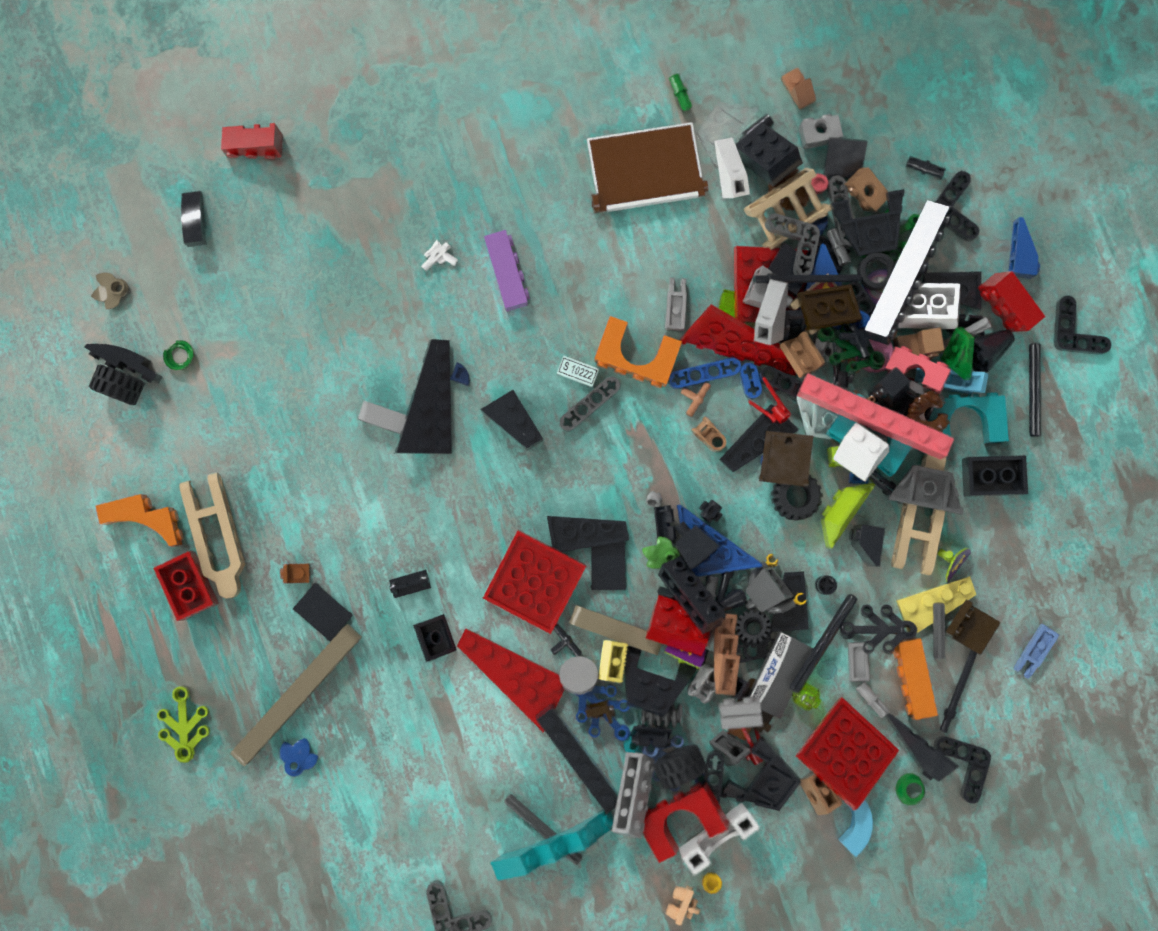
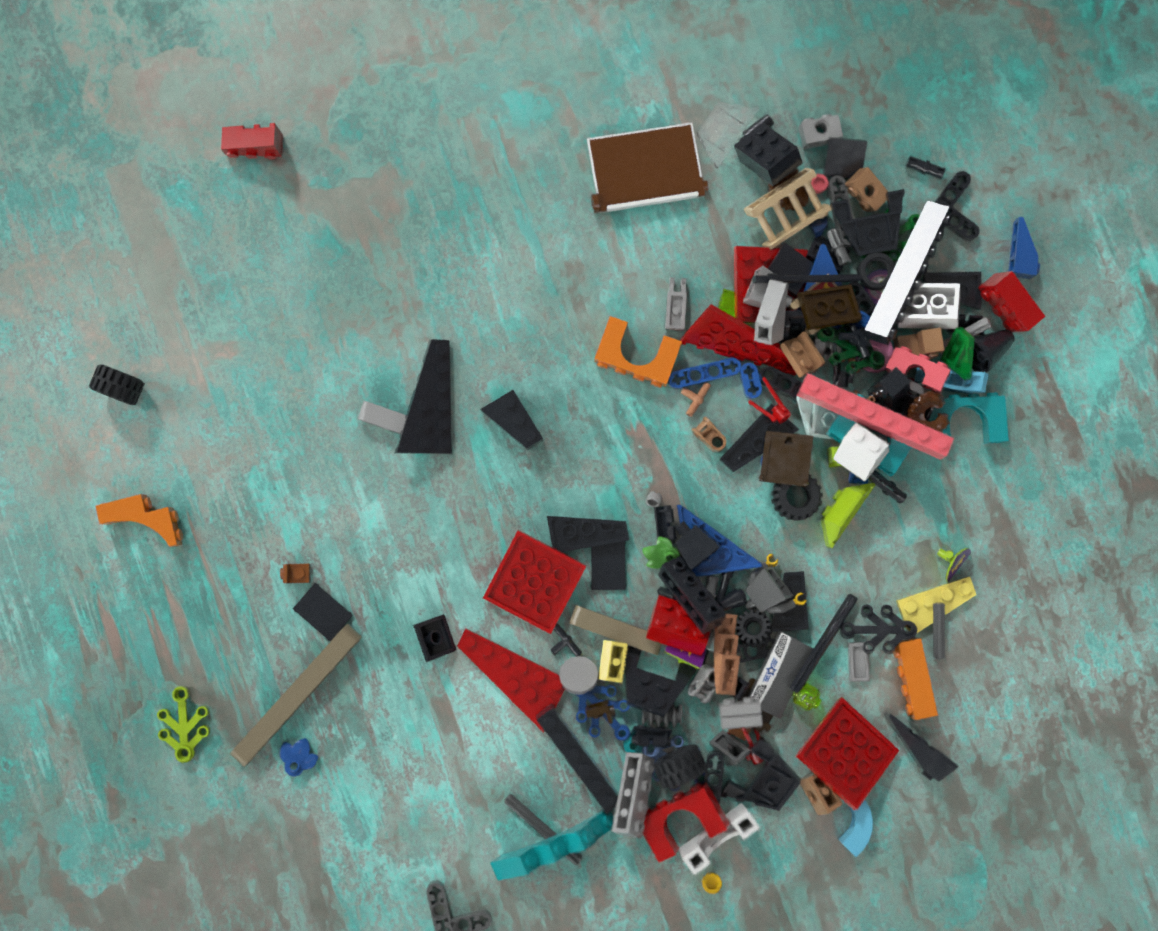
(107, 290): dark tan plate -> none
(122, 357): black slope -> none
(168, 357): green piece -> none
(185, 586): red brick -> none
(193, 219): black slope -> none
(226, 580): tan piece -> none
(409, 584): black hinge -> none
(438, 254): white piece -> none
(460, 375): dark blue tile -> none
(506, 270): medium lavender brick -> none
(577, 371): light aqua tile -> none
(587, 401): dark grey beam -> none
(678, 912): light nougat hips -> none
(680, 92): green axle -> none
(710, 511): black gear -> none
(731, 169): white slope -> none
(799, 88): nougat slope -> none
(801, 235): dark grey beam -> none
(830, 585): black wheel -> none
(868, 543): black slope -> none
(872, 699): light grey axle -> none
(901, 786): green piece -> none
(905, 531): tan piece -> none
(928, 489): dark grey wing -> none
(949, 712): black bar -> none
(972, 627): dark brown bracket -> none
(973, 764): black beam -> none
(994, 476): black brick -> none
(1035, 390): black axle -> none
(1036, 650): medium blue hinge -> none
(1069, 333): black beam -> none

